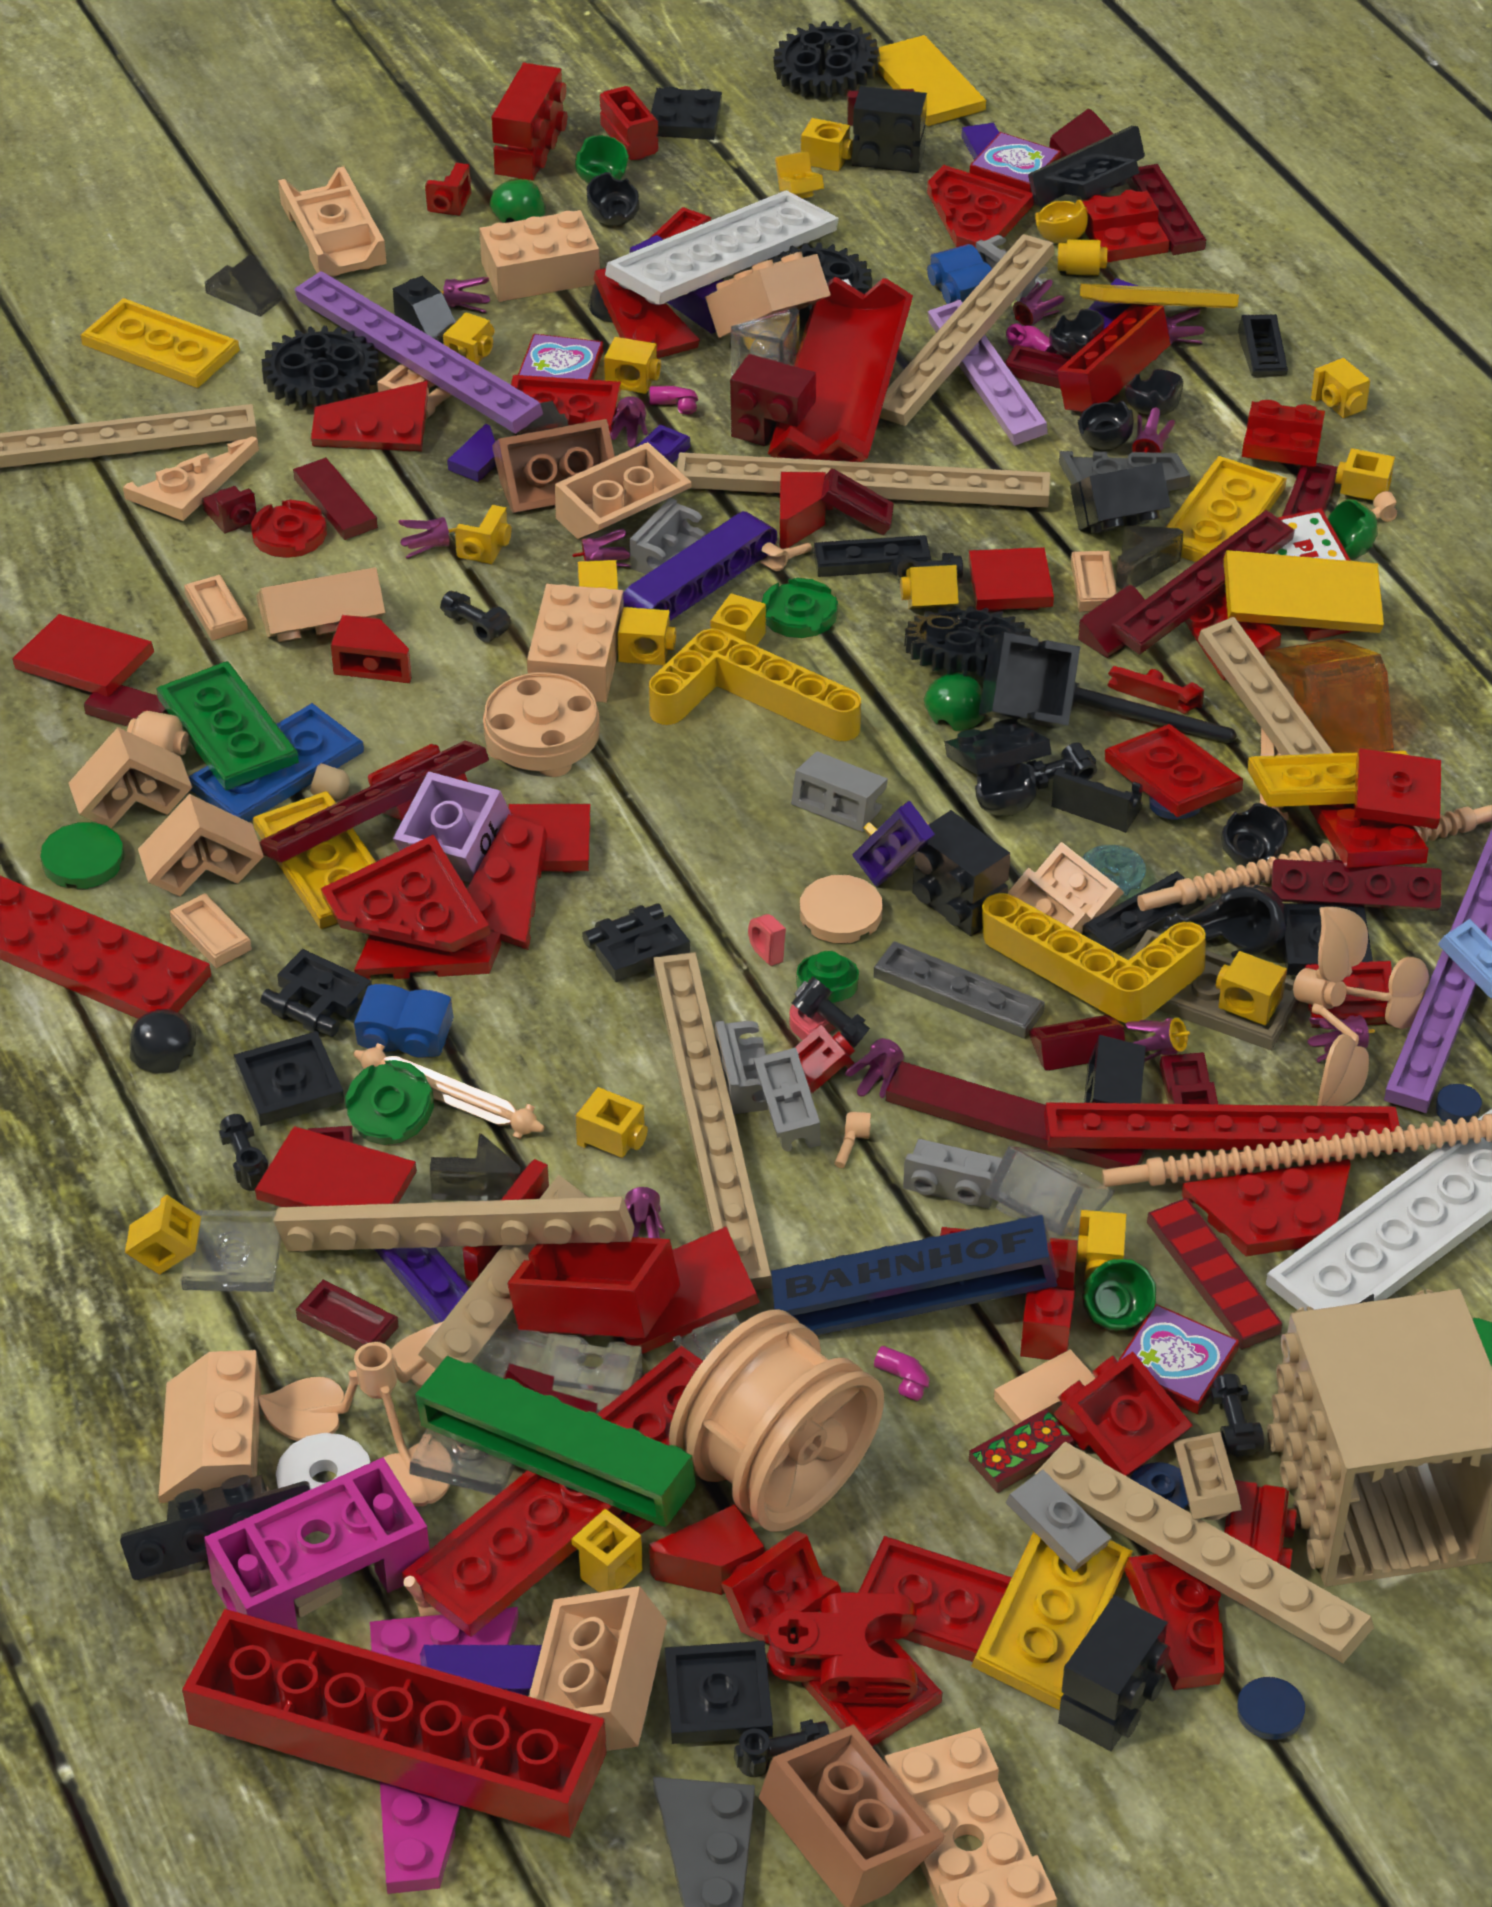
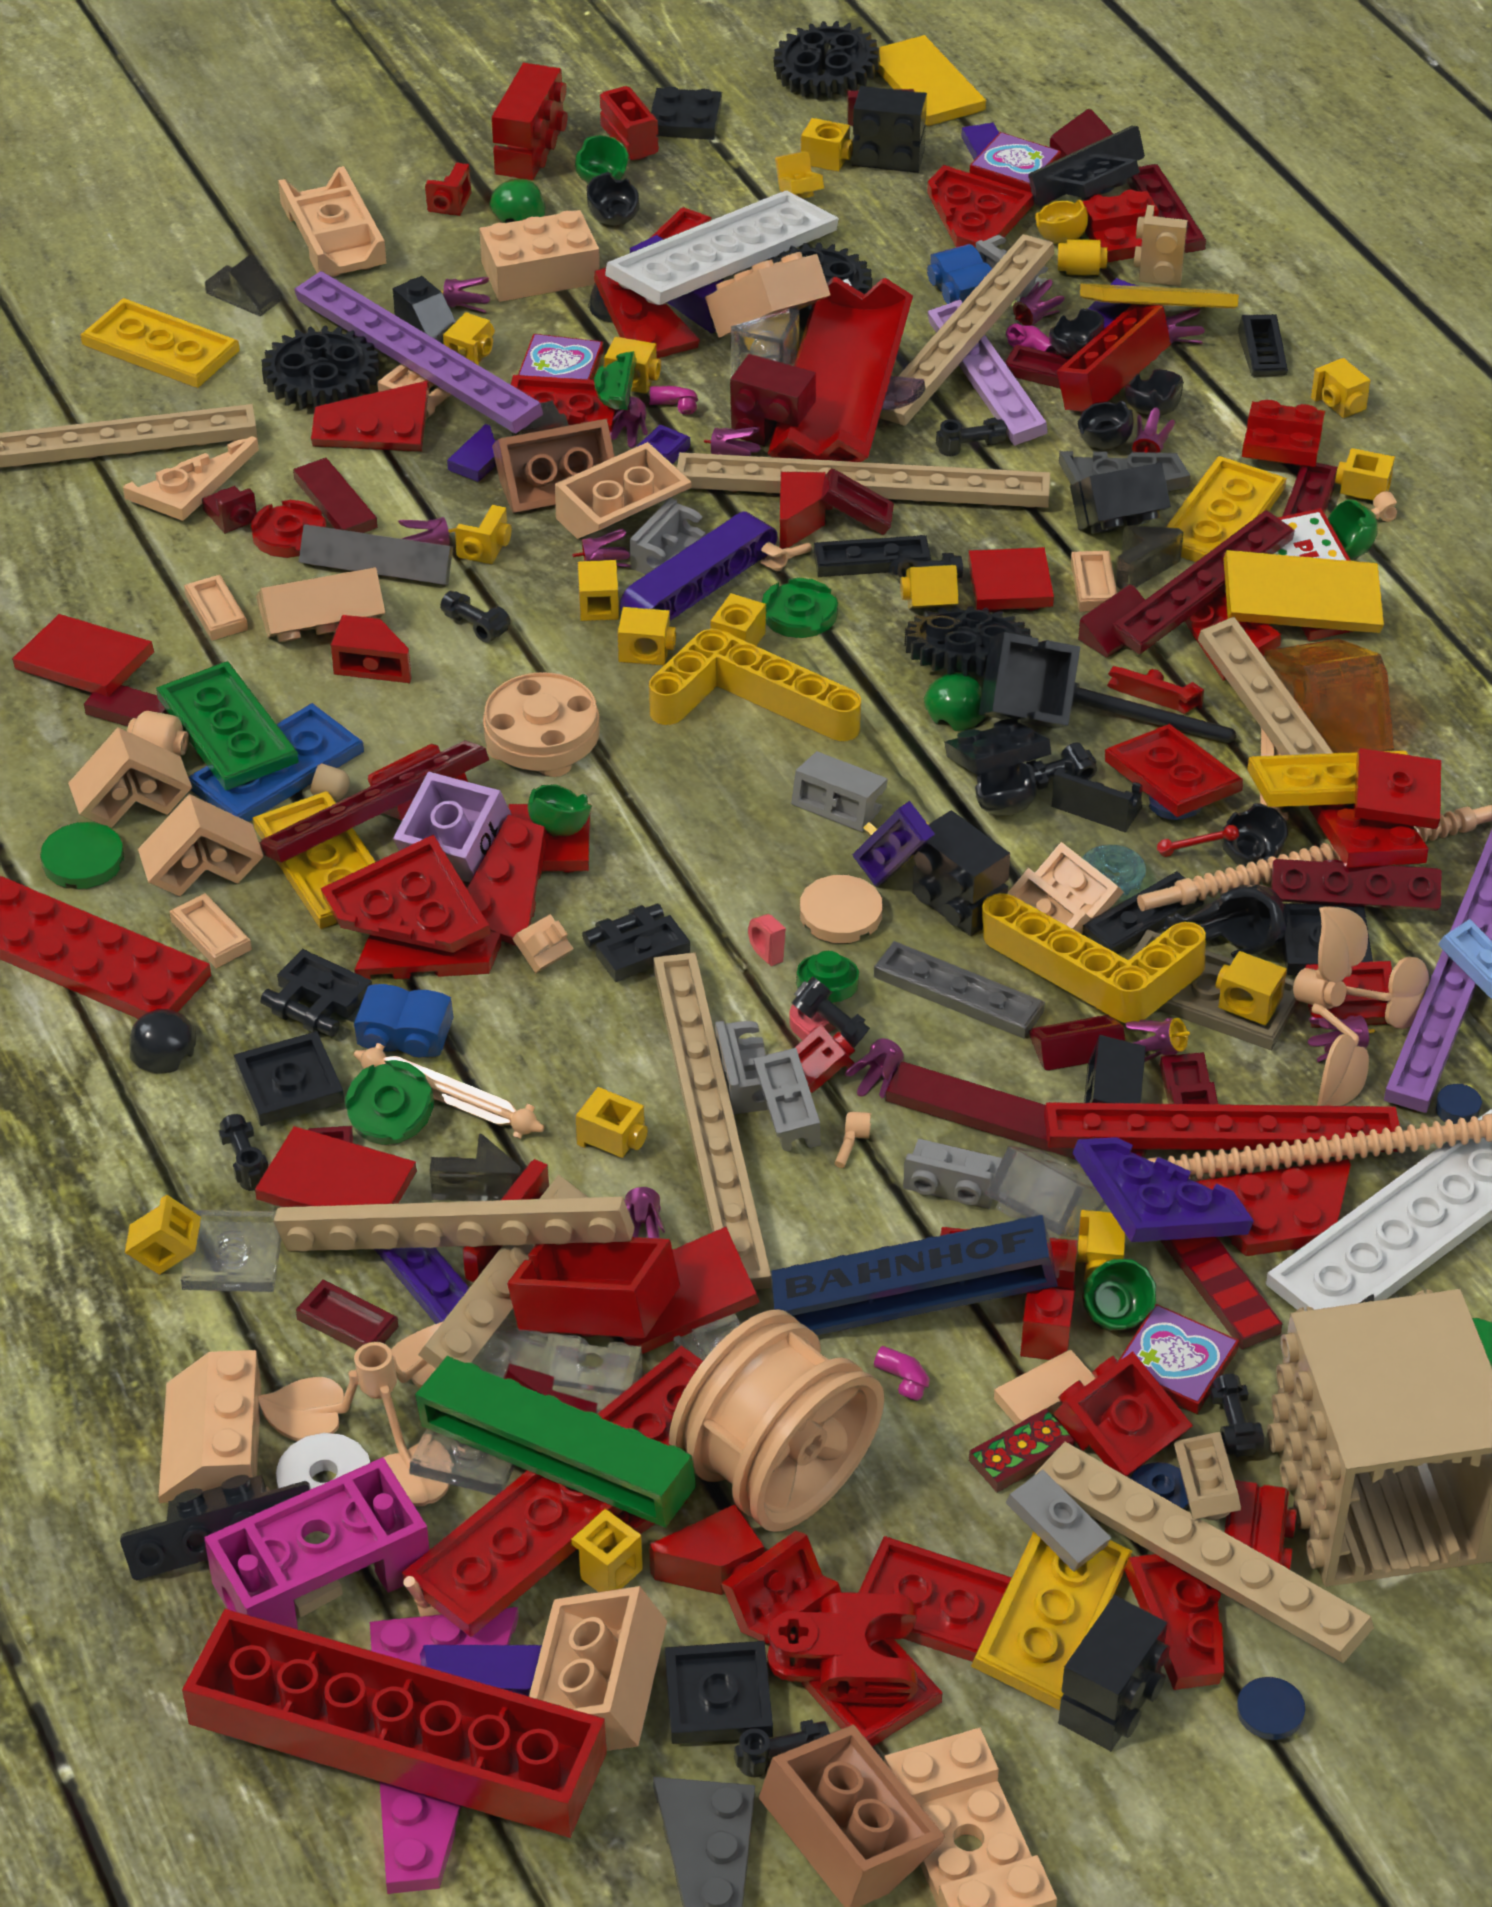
(364, 551): none -> flat silver tile
(543, 943): none -> light nougat tile
(558, 810): none -> green hair
(578, 635): light nougat brick -> none
(615, 381): none -> green plate
(725, 443): none -> flat silver piece
(902, 392): none -> tile
(953, 435): none -> black bar
(1158, 1197): none -> dark purple plate
(1161, 249): none -> tan bracket
(1166, 847): none -> red hinge

